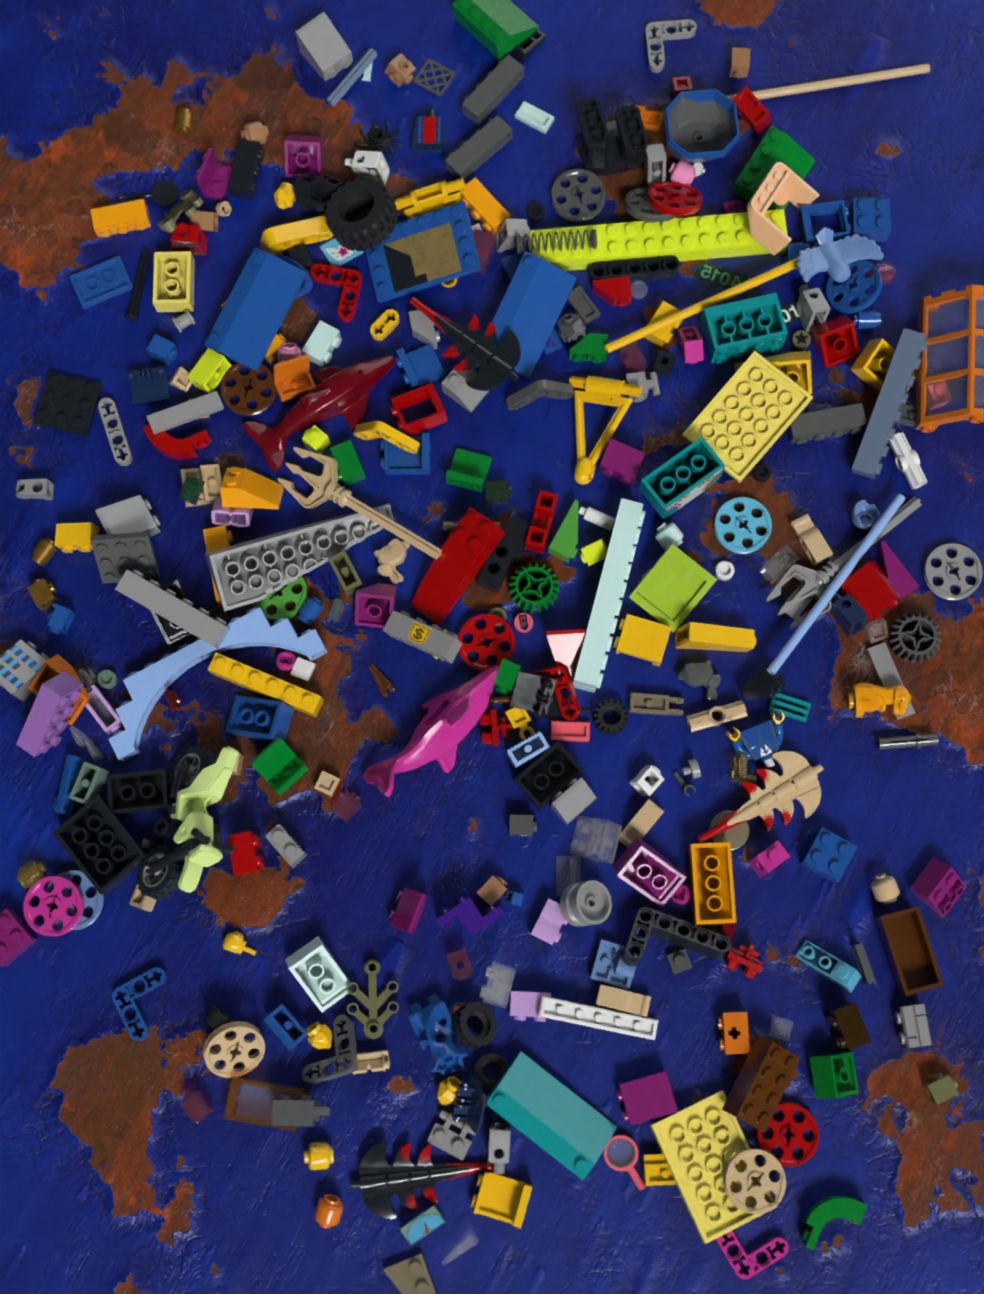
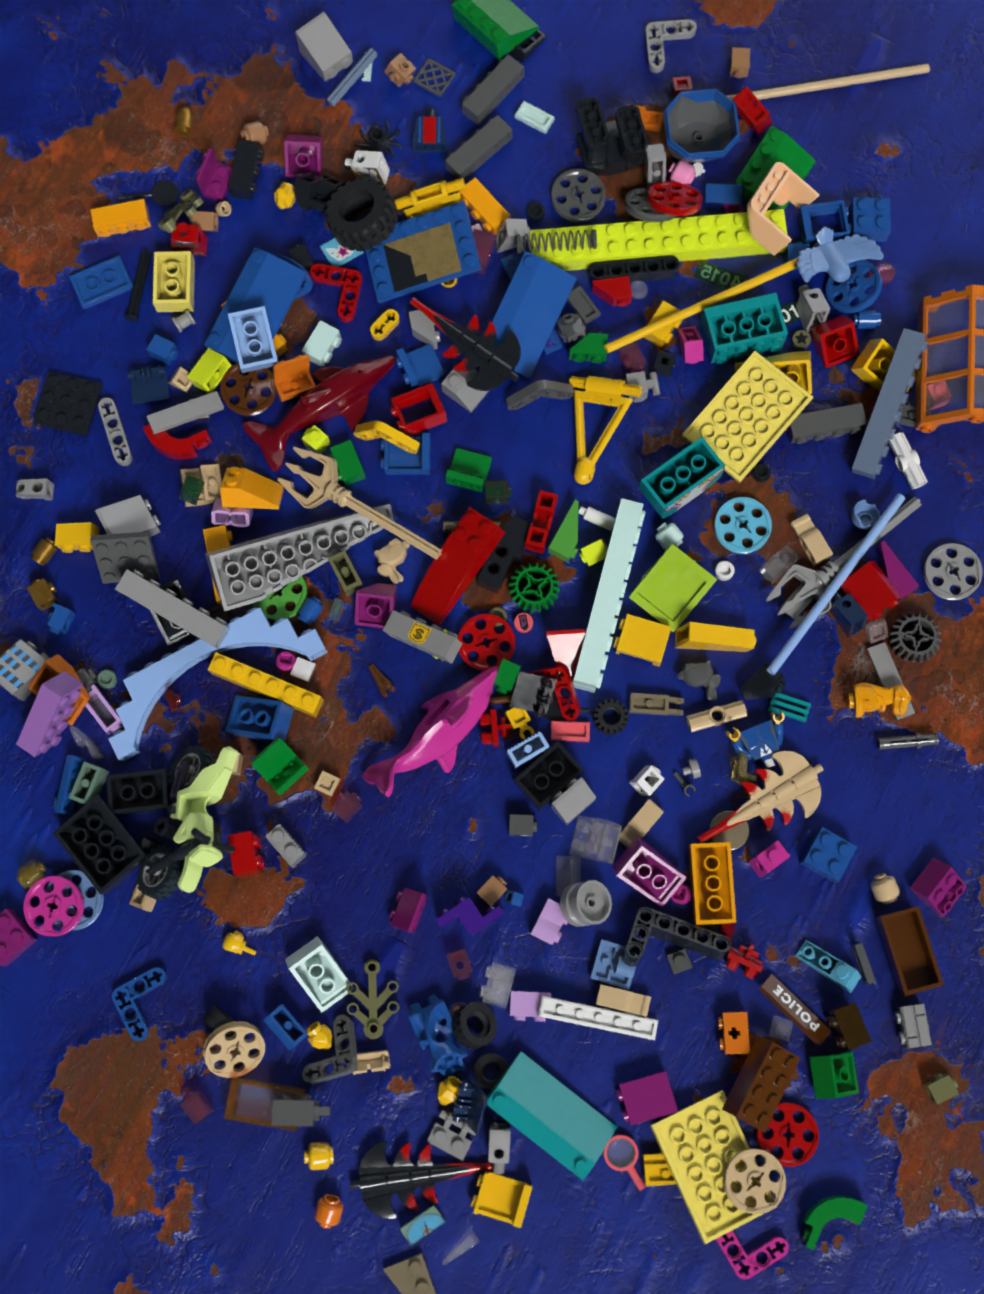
(253, 339): none -> light blue brick
(286, 236): yellow beam -> none
(288, 352): bright pink head -> none
(622, 462): magenta slope -> none
(723, 193): none -> blue tile
(794, 1010): none -> reddish brown tile

